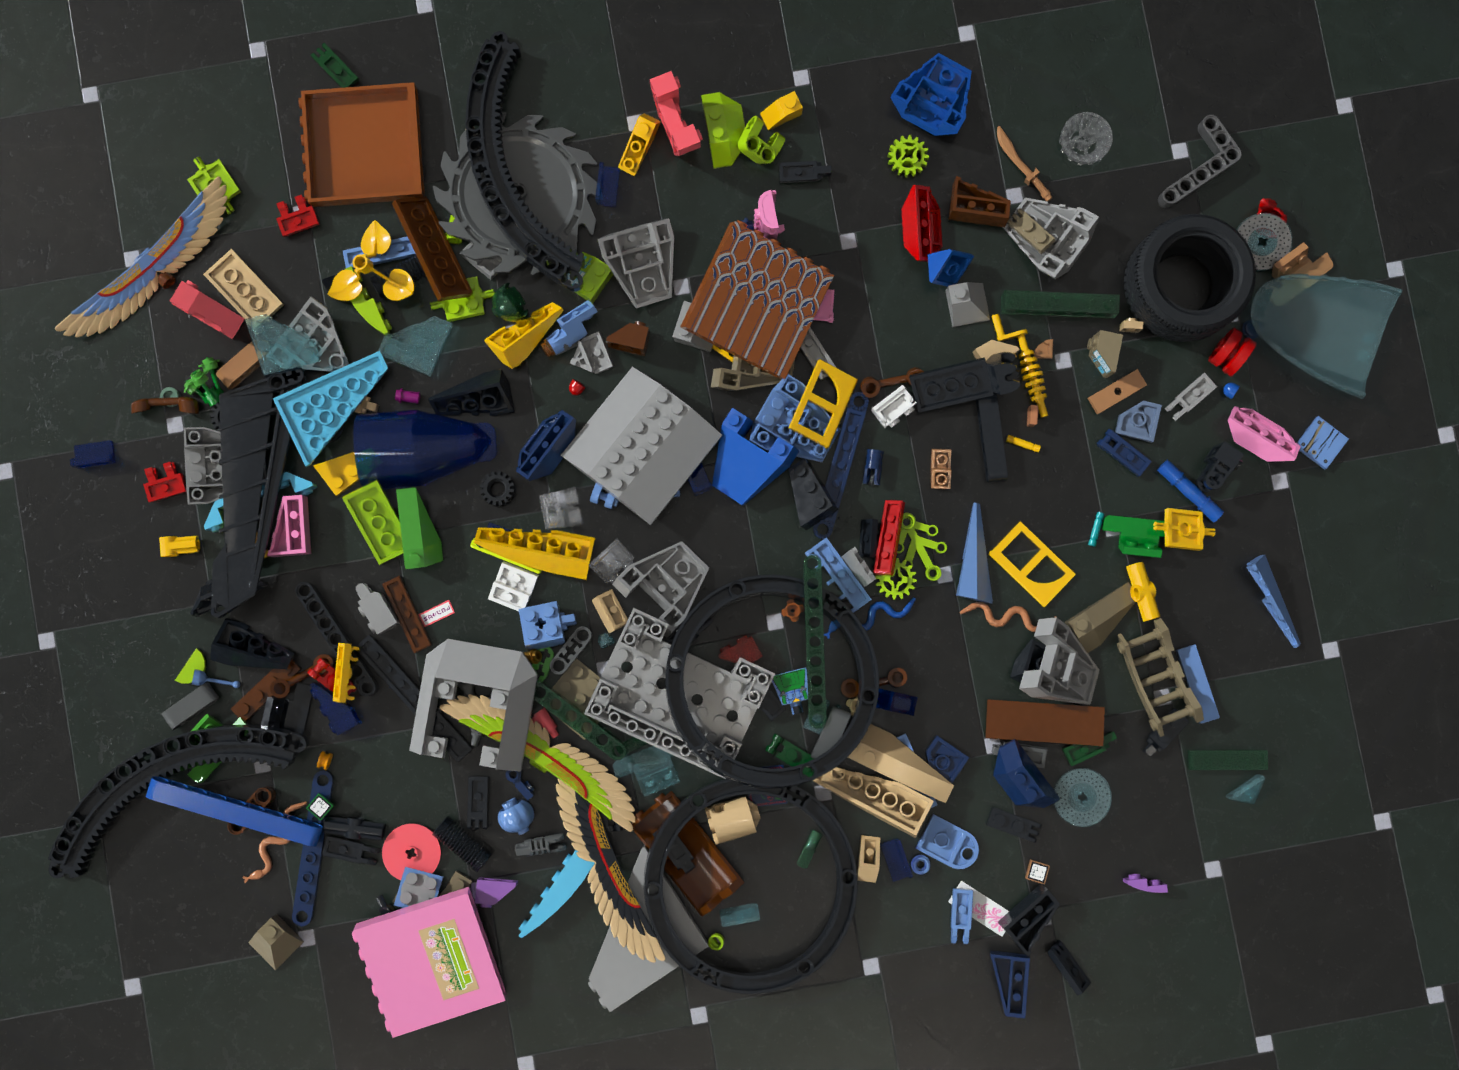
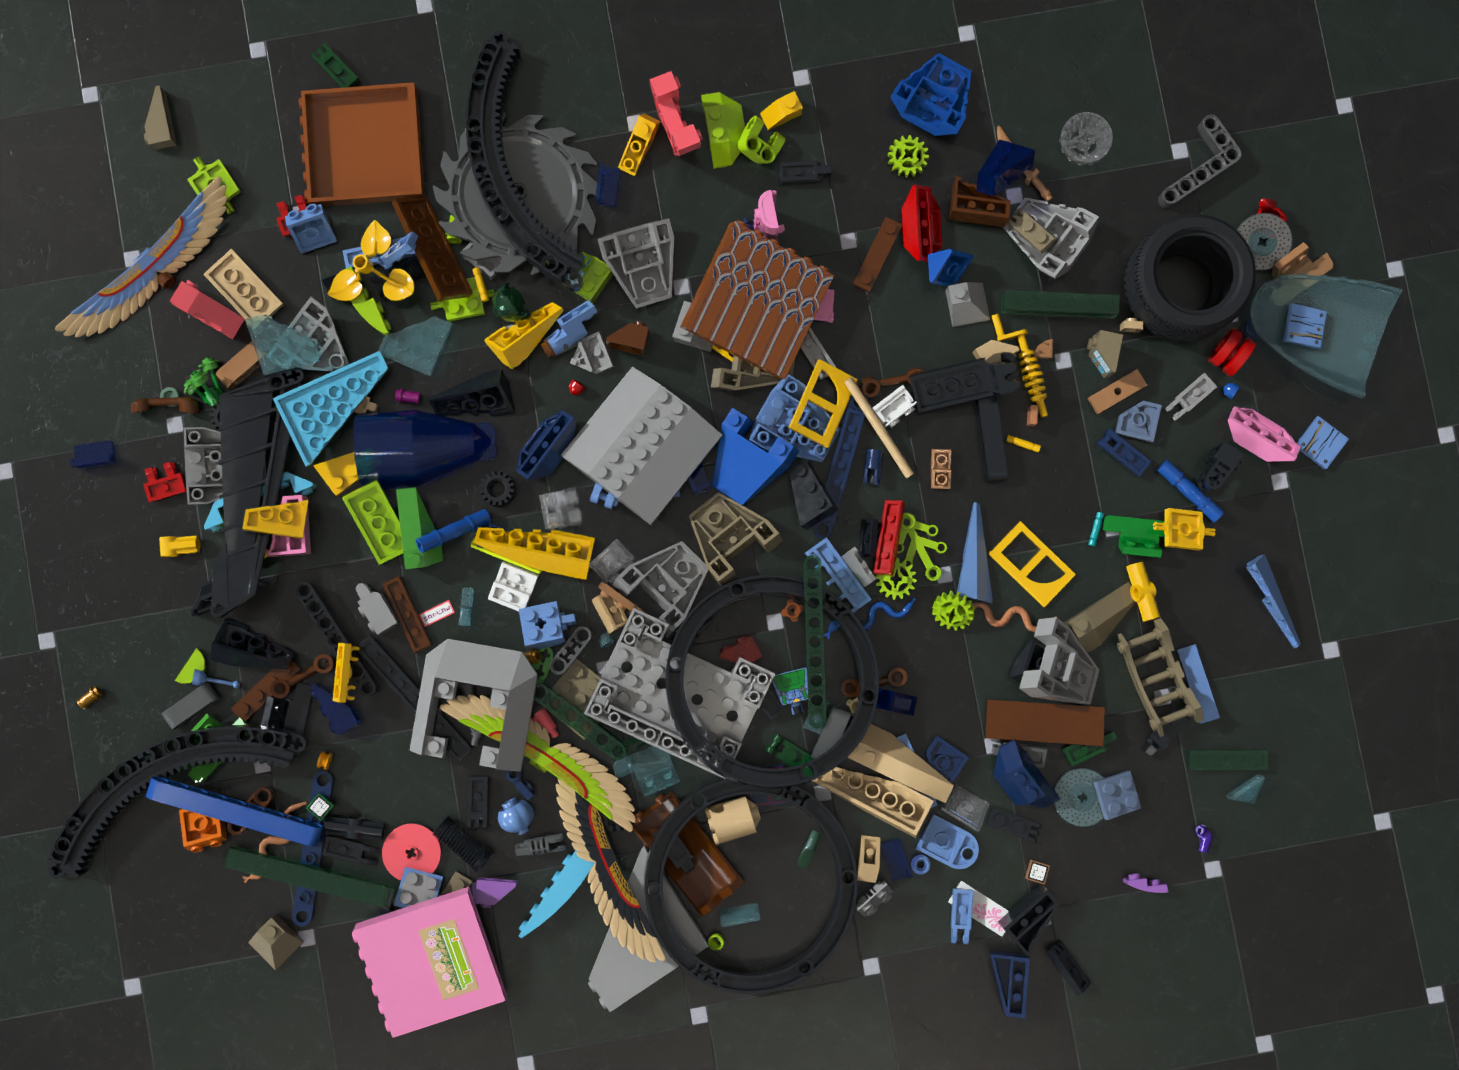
(94, 694): none -> pearl gold pin
(158, 123): none -> dark tan slope
(201, 831): none -> orange plate
(277, 520): none -> yellow wing
(310, 228): none -> medium blue plate
(310, 877): none -> clear green beam
(328, 677): red plate -> none
(398, 250): none -> medium blue hinge
(452, 531): none -> blue piece
(466, 607): none -> clear light blue axle
(480, 284): none -> yellow wheel
(622, 602): none -> medium nougat hinge
(727, 530): none -> dark tan wedge
(869, 906): none -> light grey hinge
(877, 254): none -> reddish brown plate
(878, 427): none -> tan piece
(962, 614): none -> lime gear
(966, 807): none -> clear slope
(1003, 165): none -> clear blue wedge
(1117, 795): none -> sand blue plate
(1205, 838): none -> dark purple arm
(1304, 326): none -> medium blue tile

